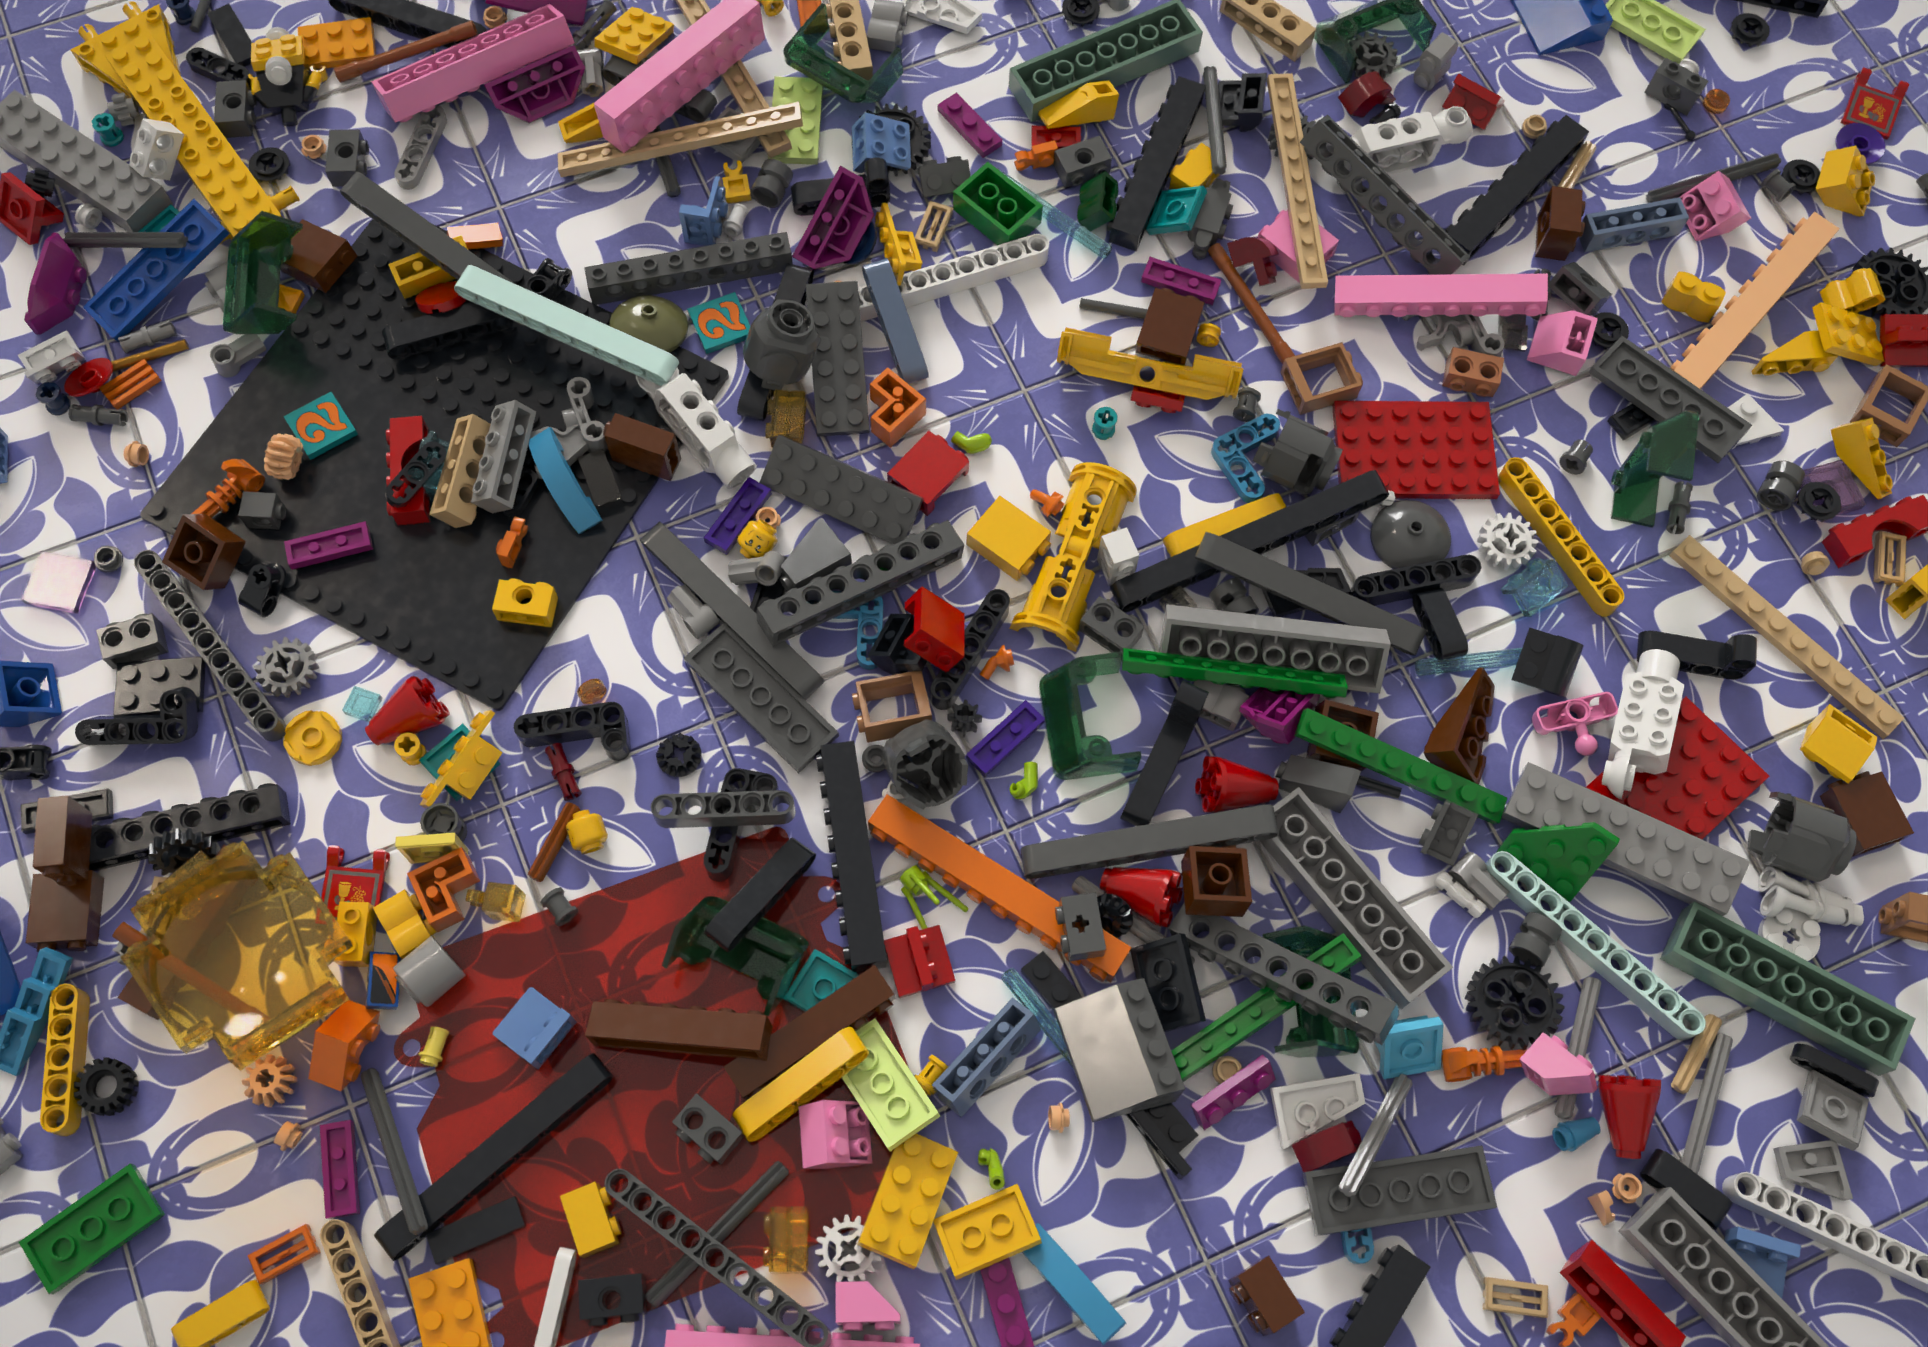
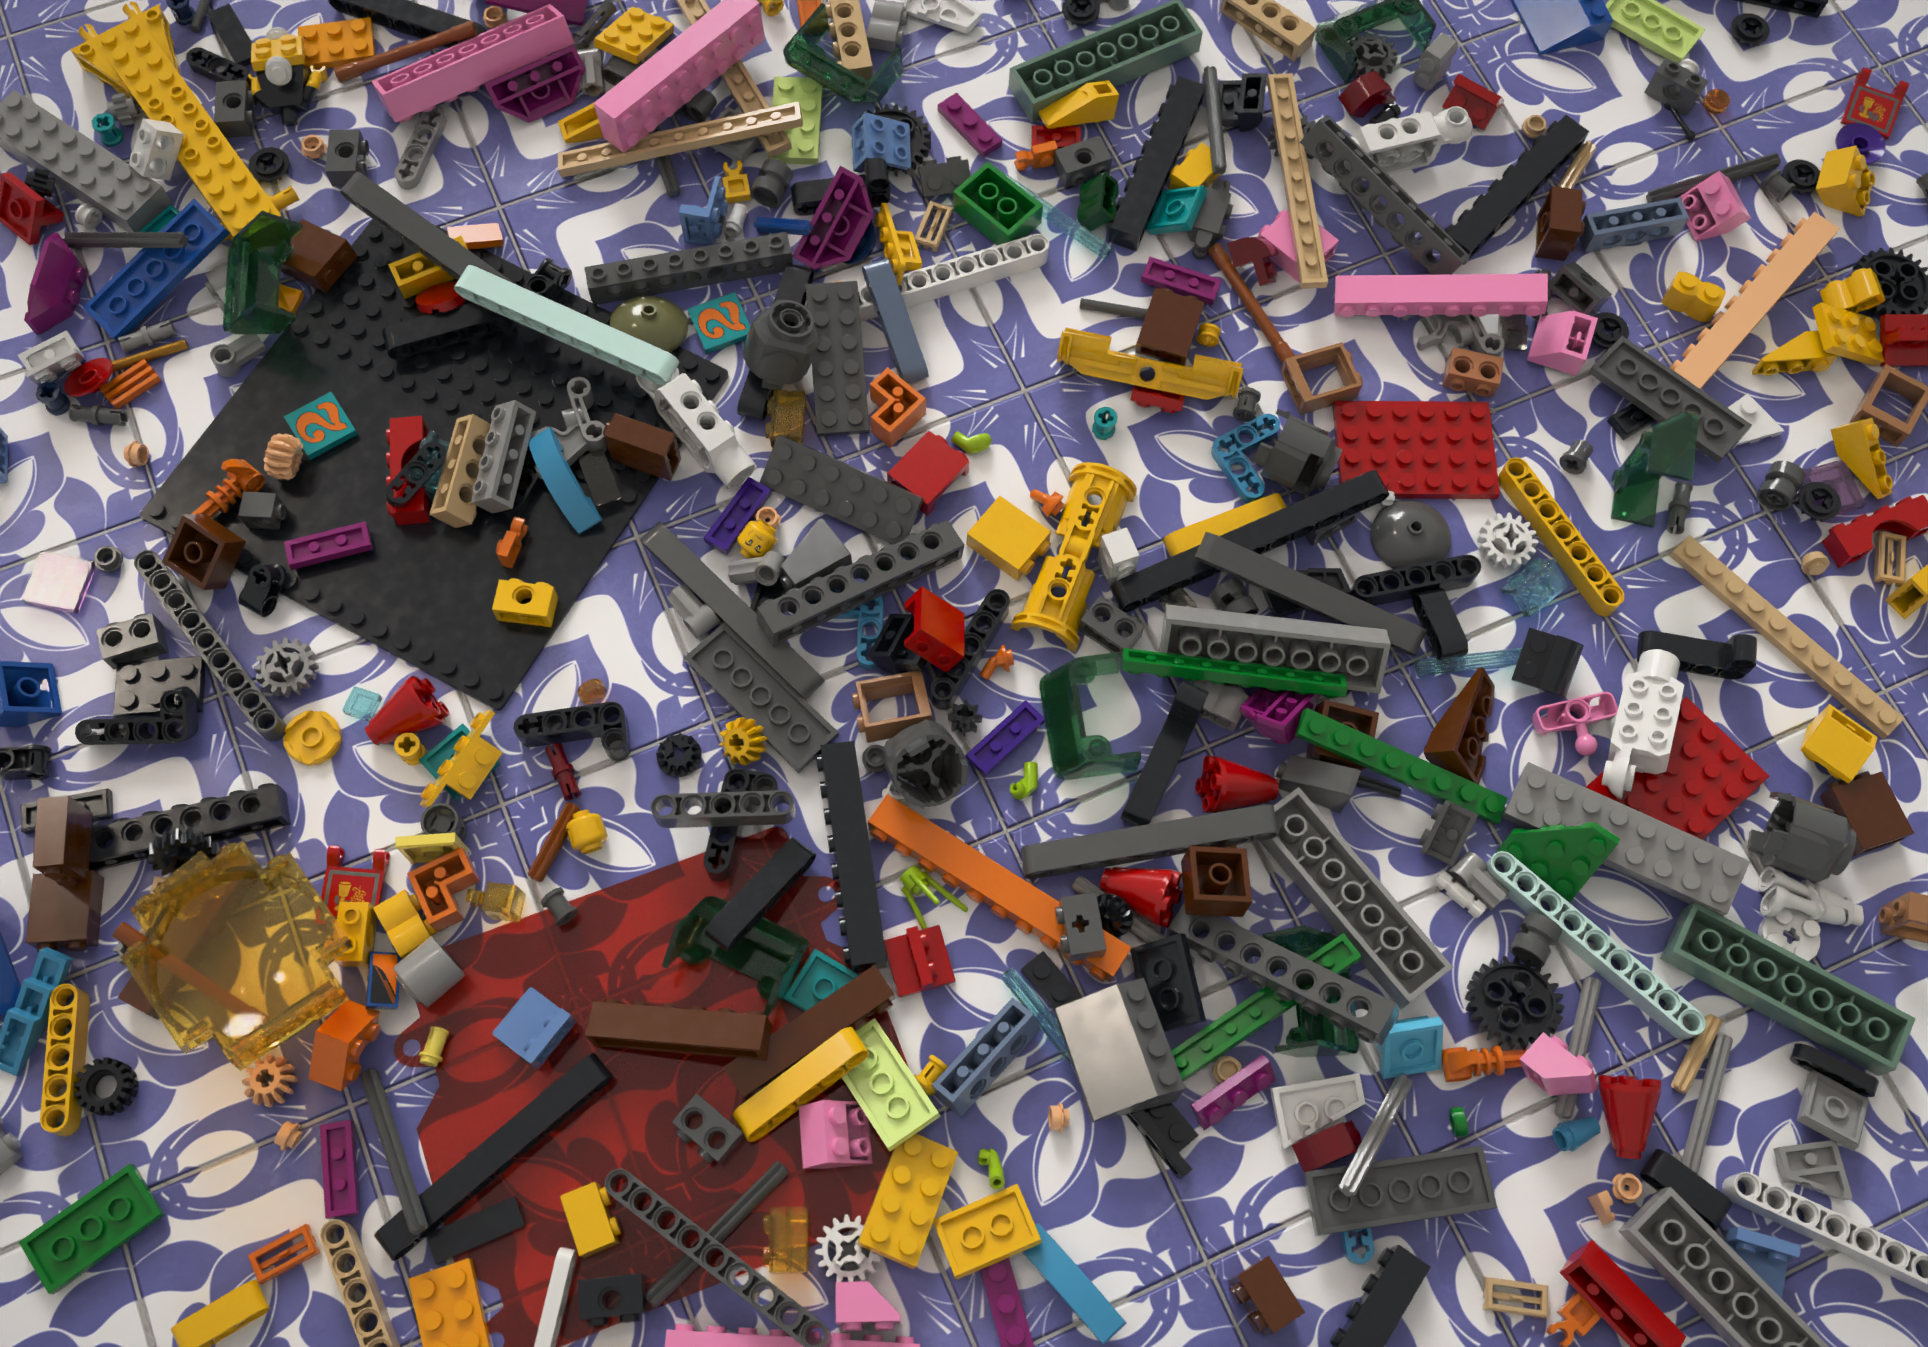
(741, 730): none -> yellow gear
(780, 225): none -> blue axle
(1458, 1122): none -> green tile

